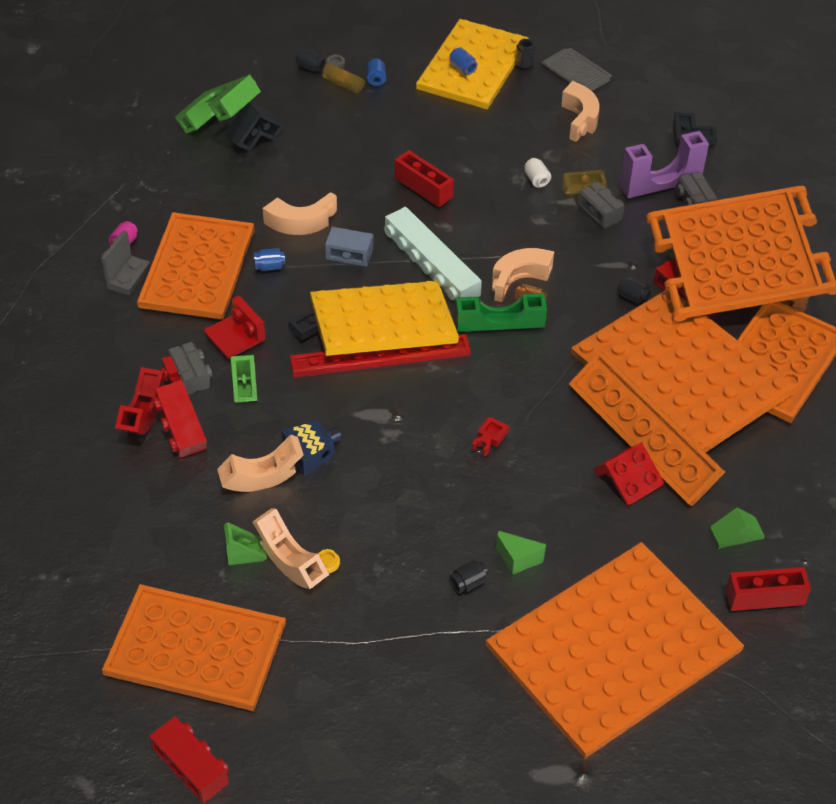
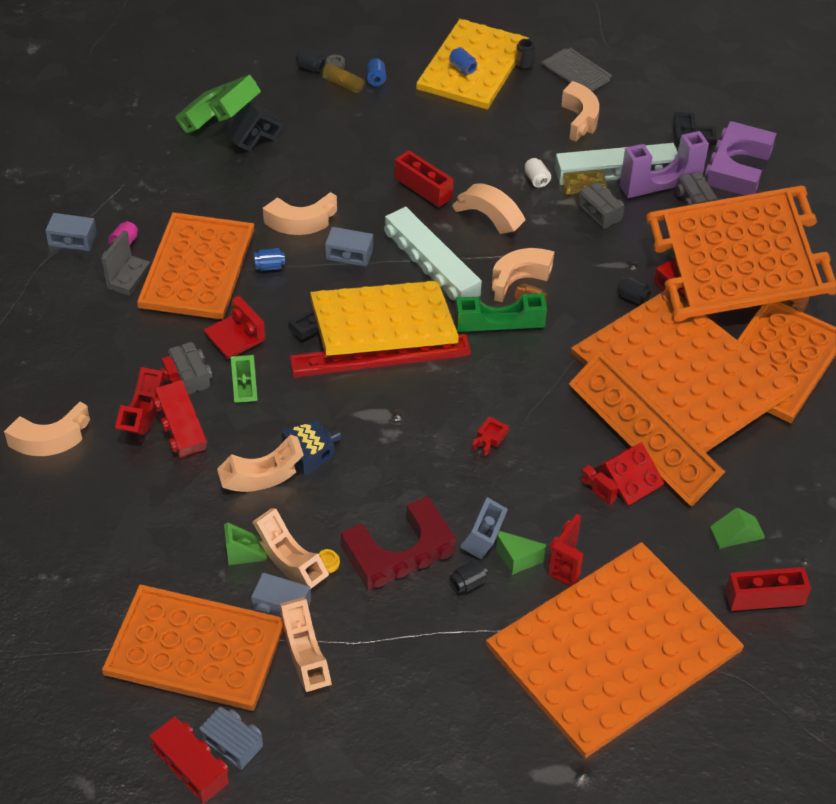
(48, 439): none -> light nougat arch
(71, 231): none -> sand blue brick
(231, 737): none -> sand blue brick
(276, 590): none -> sand blue brick
(303, 646): none -> light nougat arch
(380, 566): none -> dark red arch
(484, 528): none -> sand blue brick
(494, 204): none -> light nougat arch
(565, 559): none -> red bracket
(601, 484): none -> red plate
(610, 160): none -> light aqua brick
(736, 140): none -> medium lavender arch

